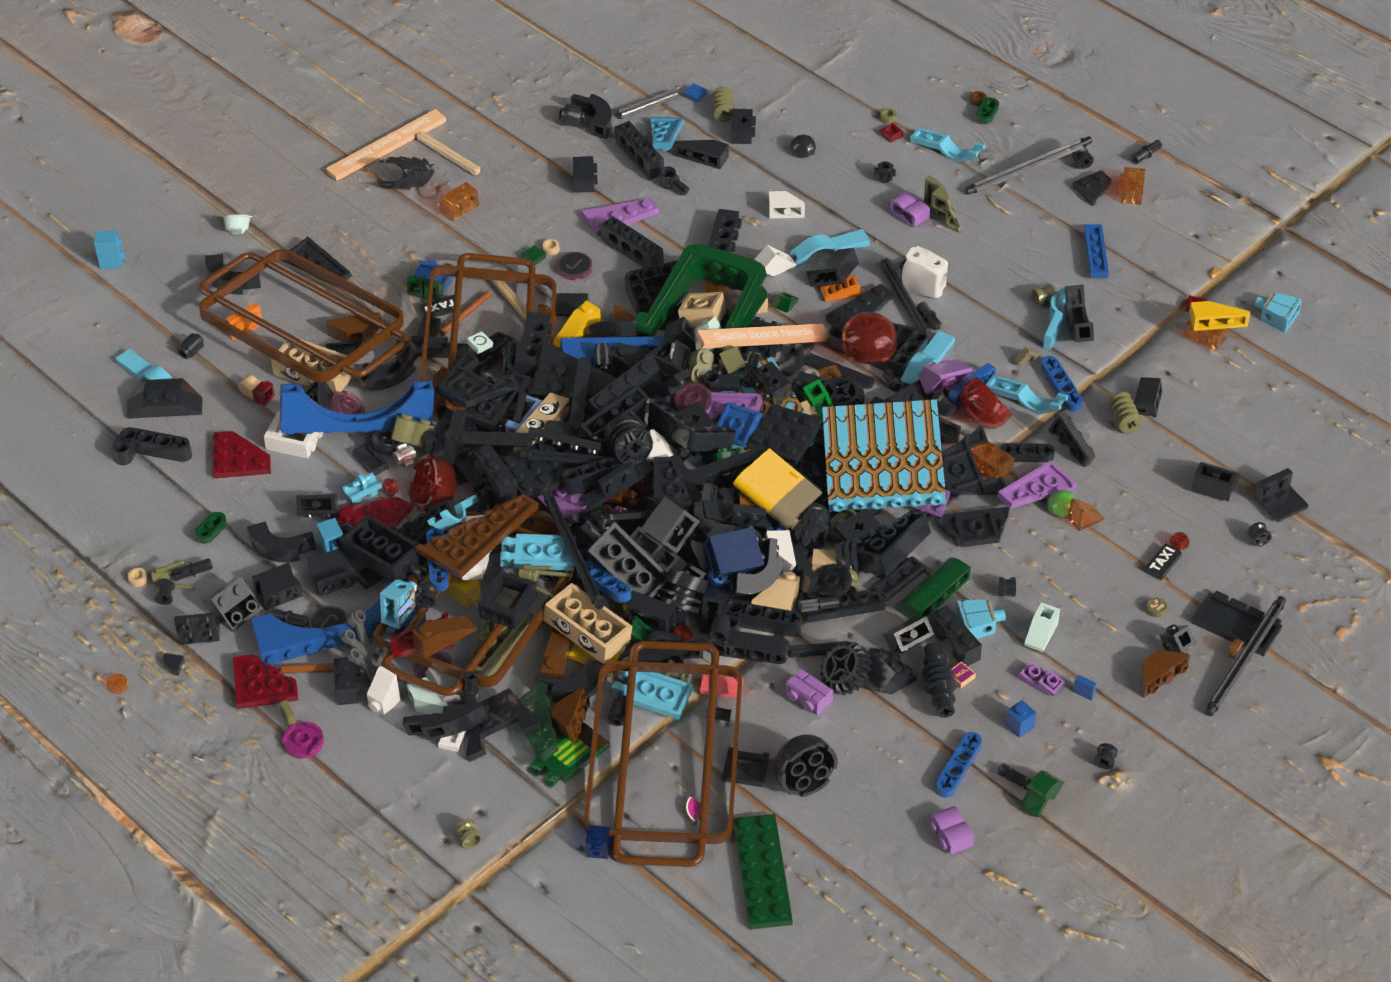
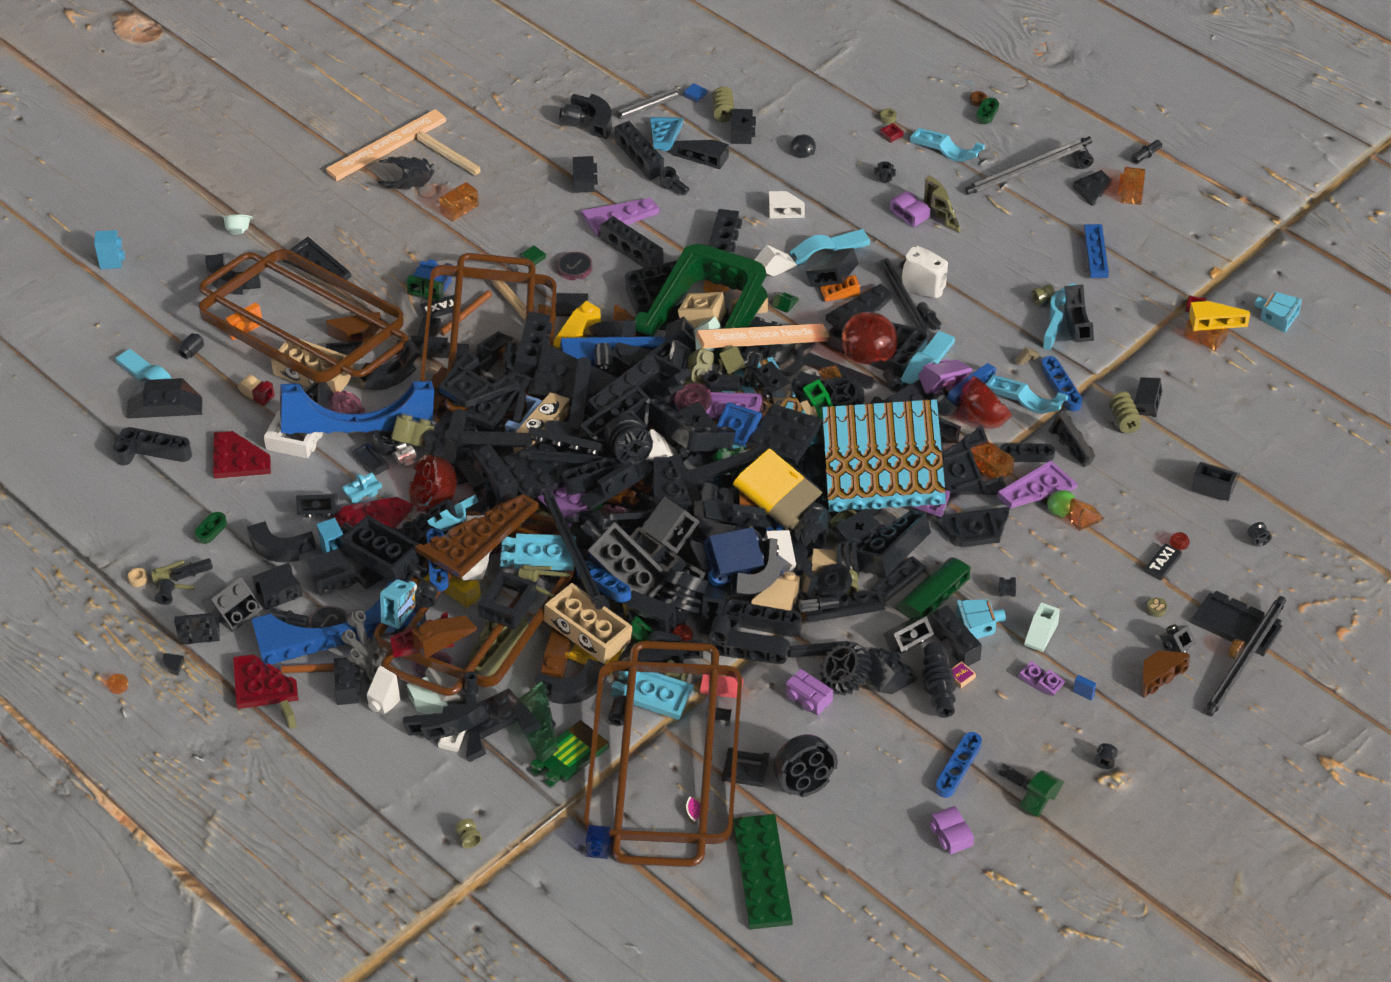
(303, 740): magenta tile -> none
(390, 487): clear red plate -> none
(479, 342): light aqua tile -> none
(550, 247): tan tile -> none
(570, 714): reddish brown slope -> none
(1020, 718): blue brick -> none
(1278, 496): black bracket -> none

